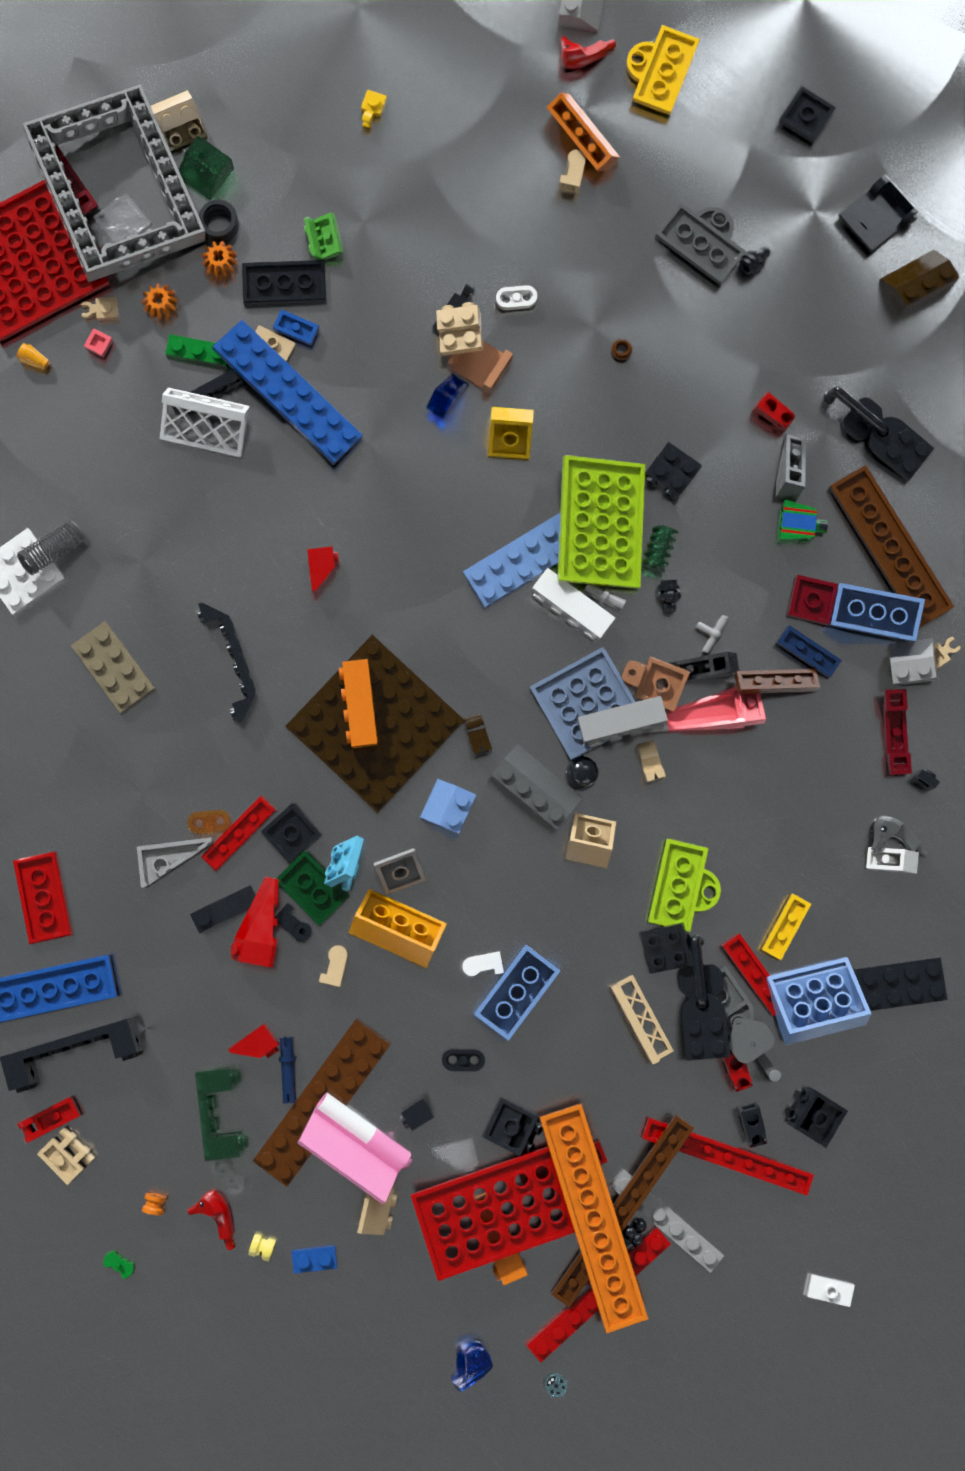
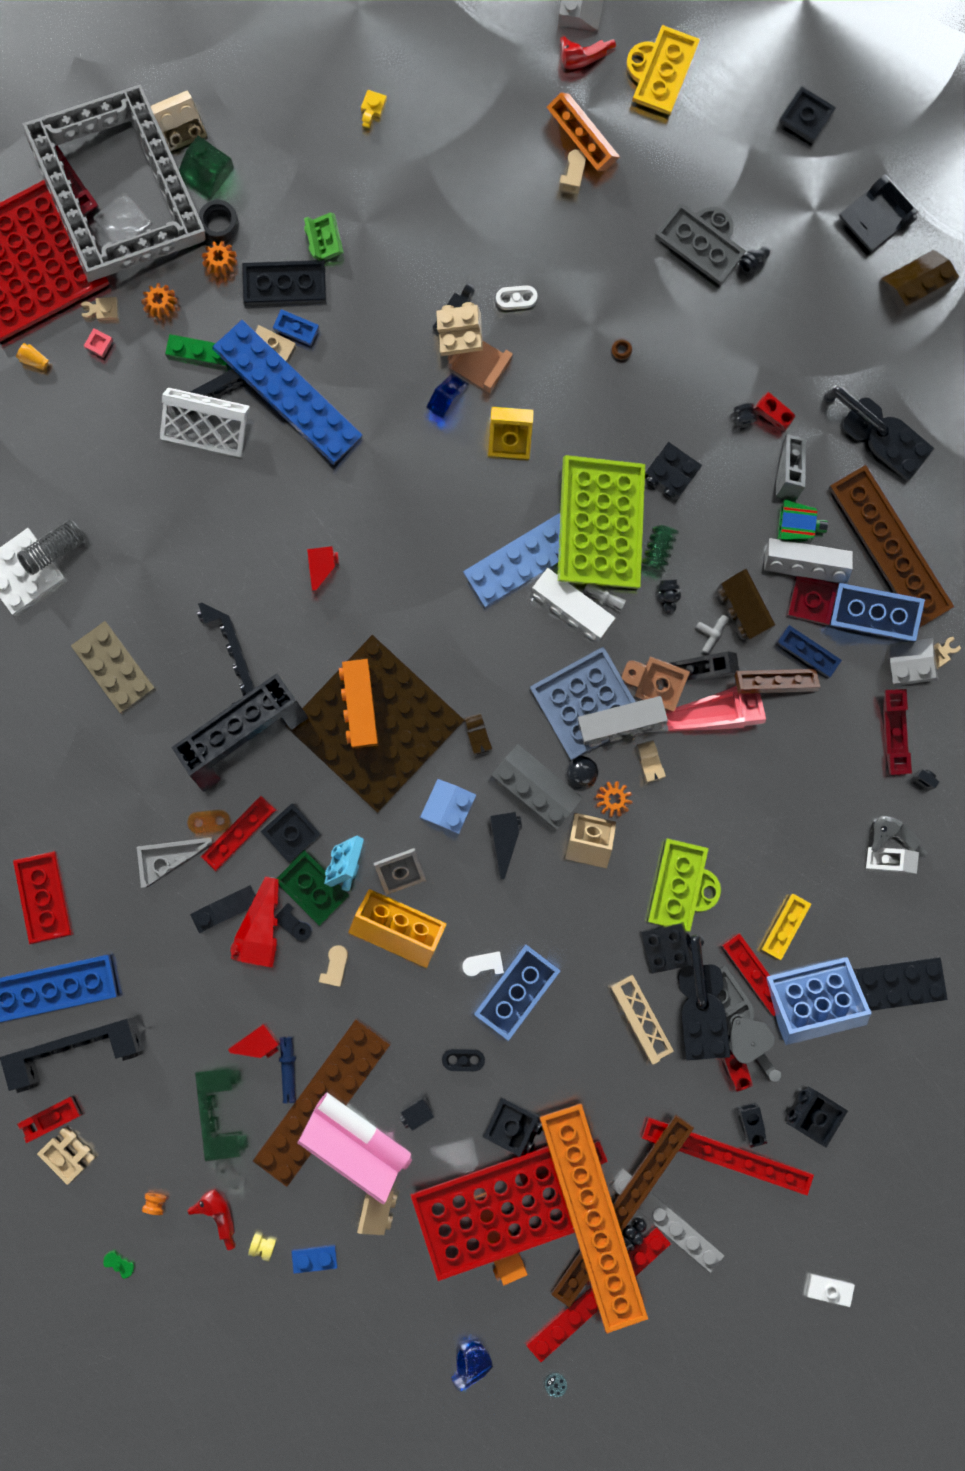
(235, 727): none -> black plate
(505, 834): none -> black slope
(614, 791): none -> orange gear
(744, 414): none -> black wheel
(745, 606): none -> dark brown slope
(808, 560): none -> light grey brick

